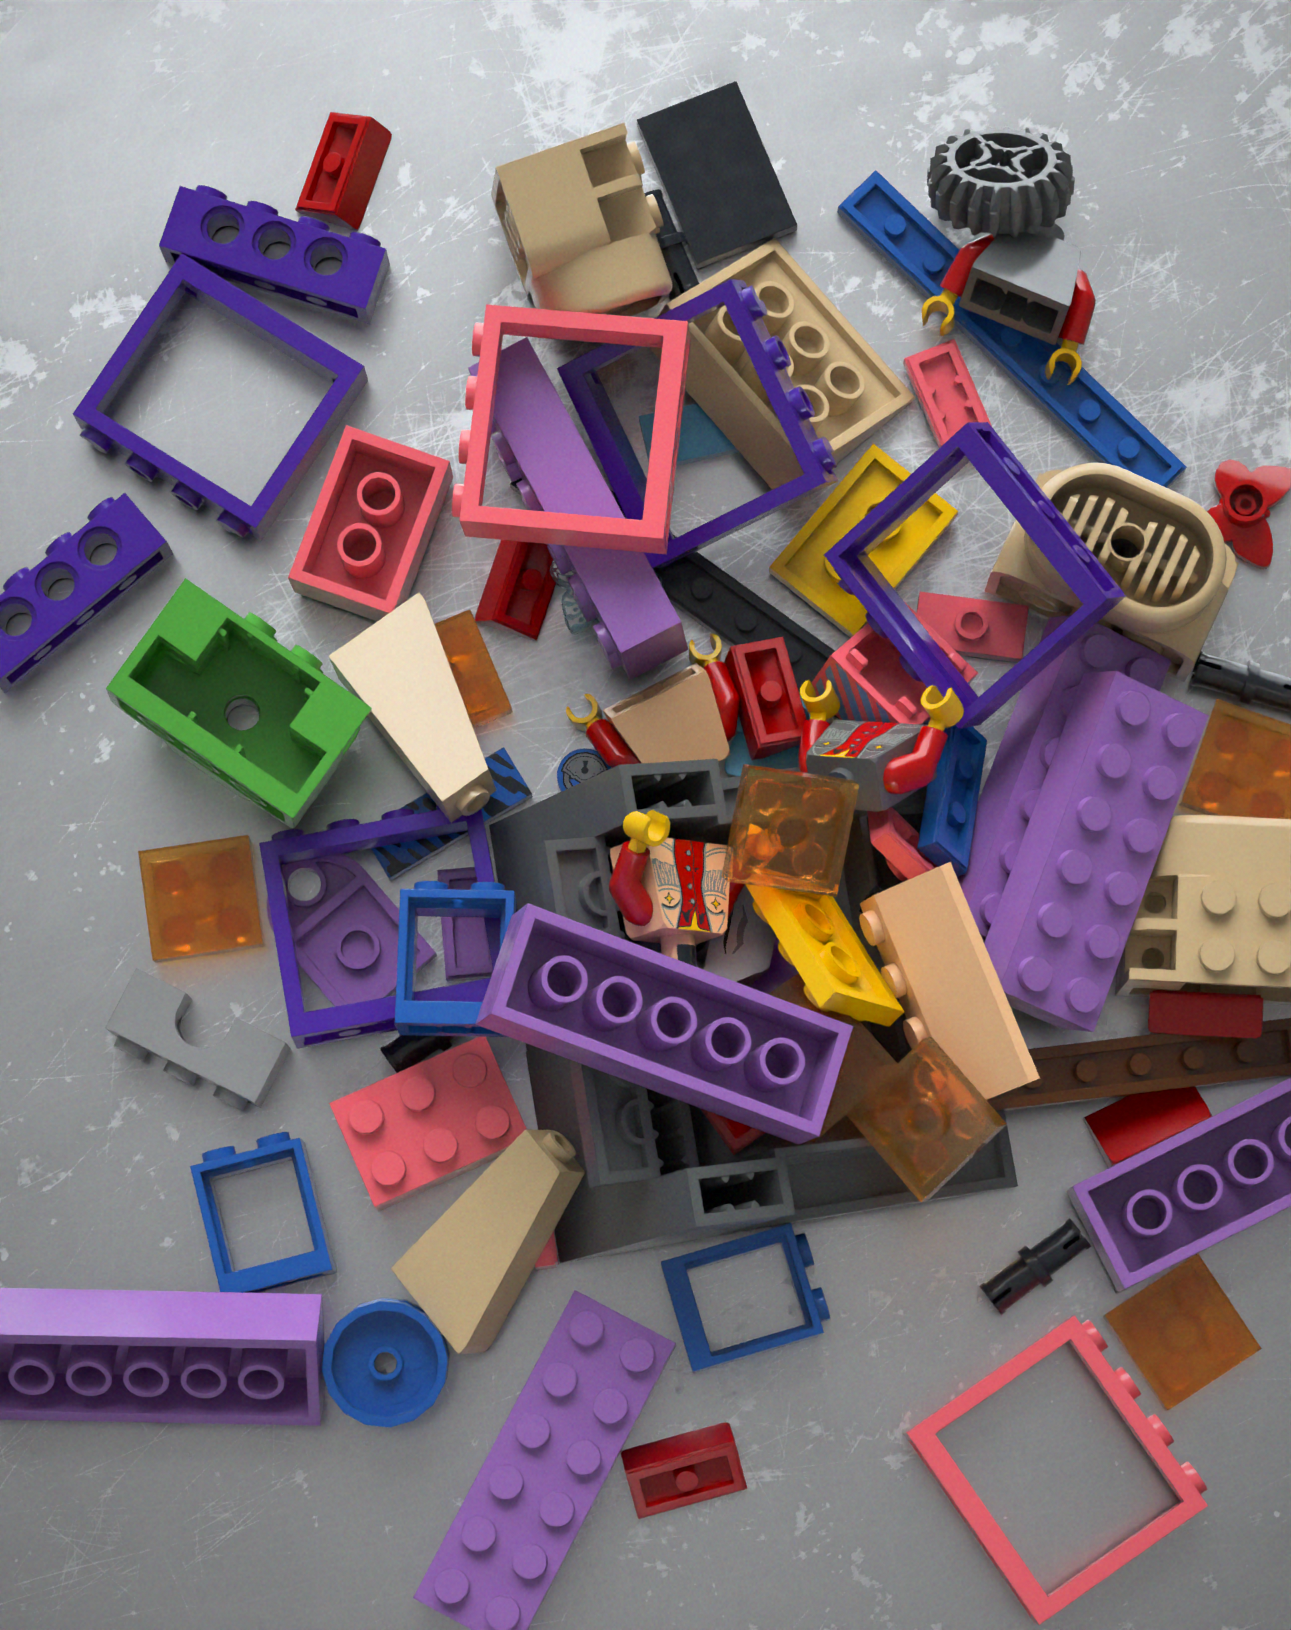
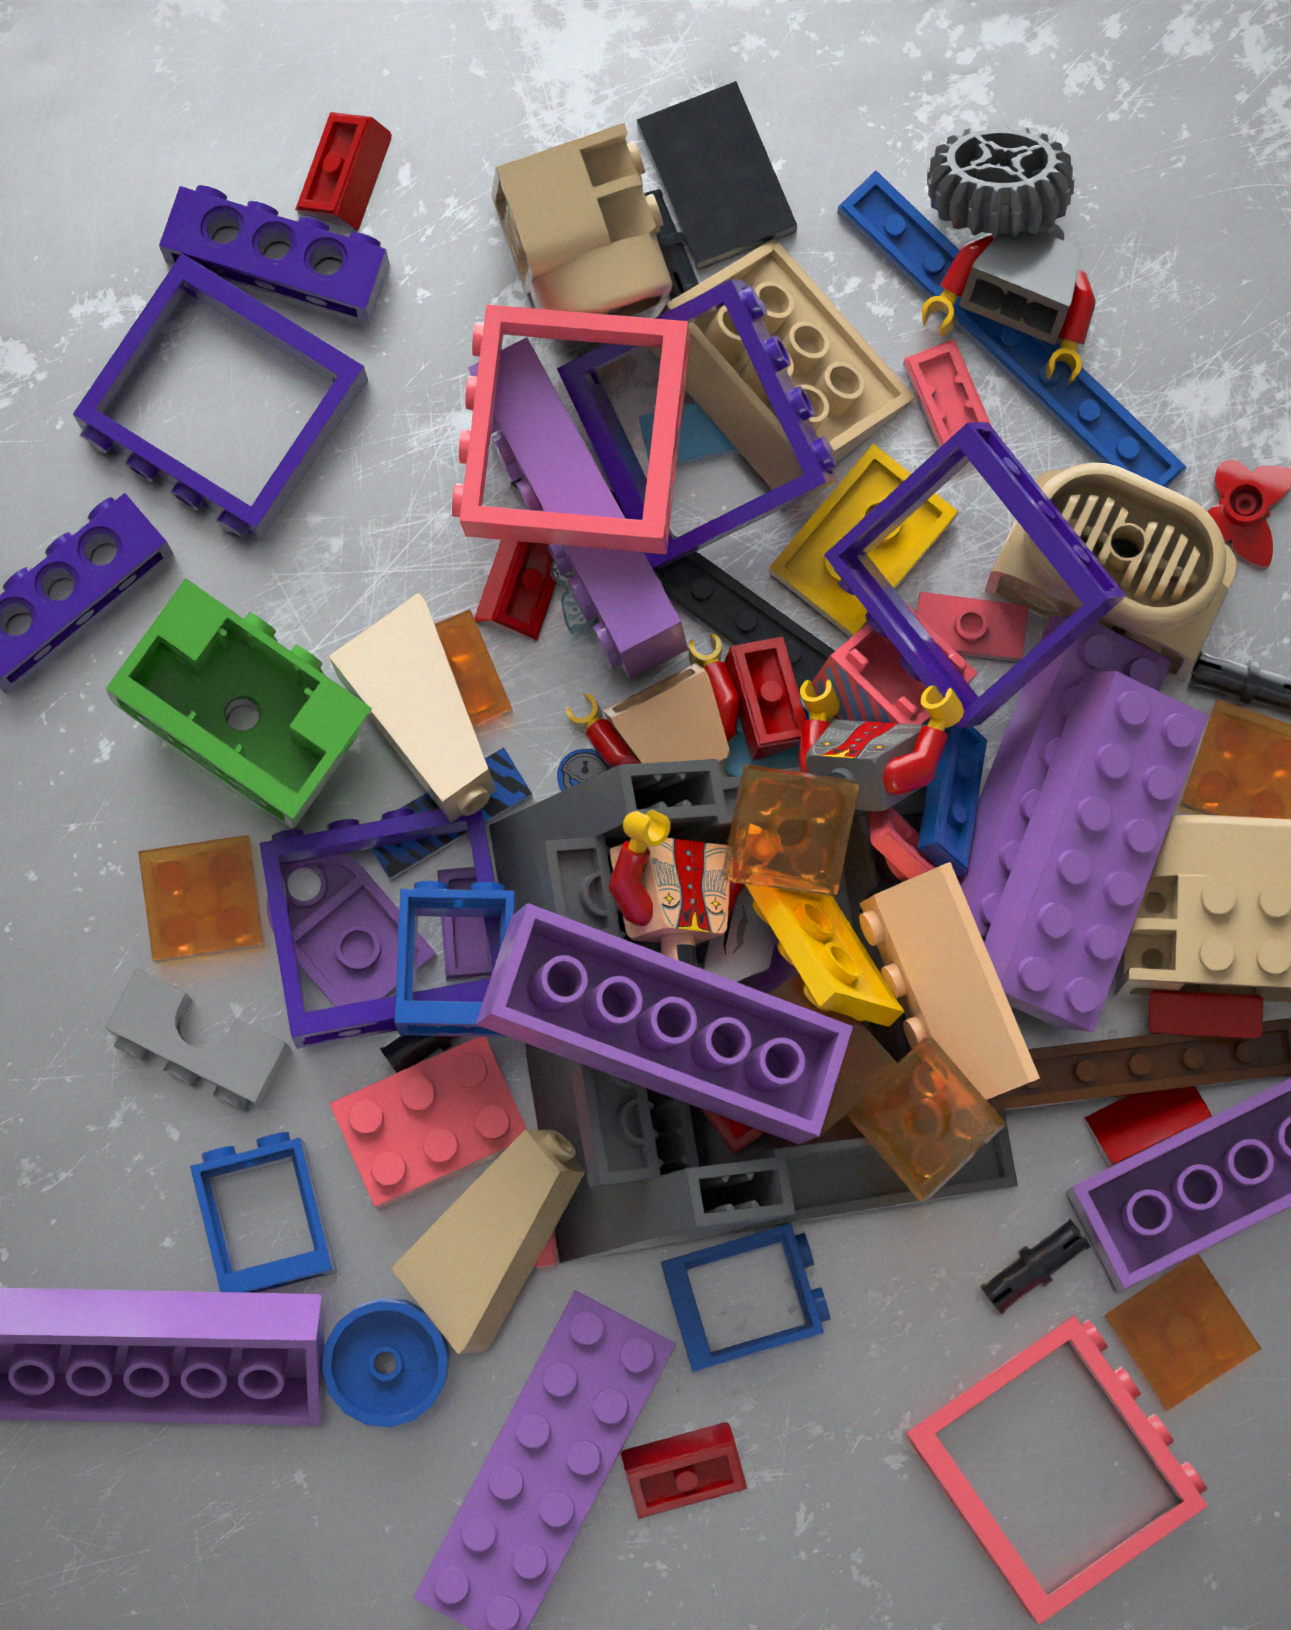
(370, 525): coral brick -> none

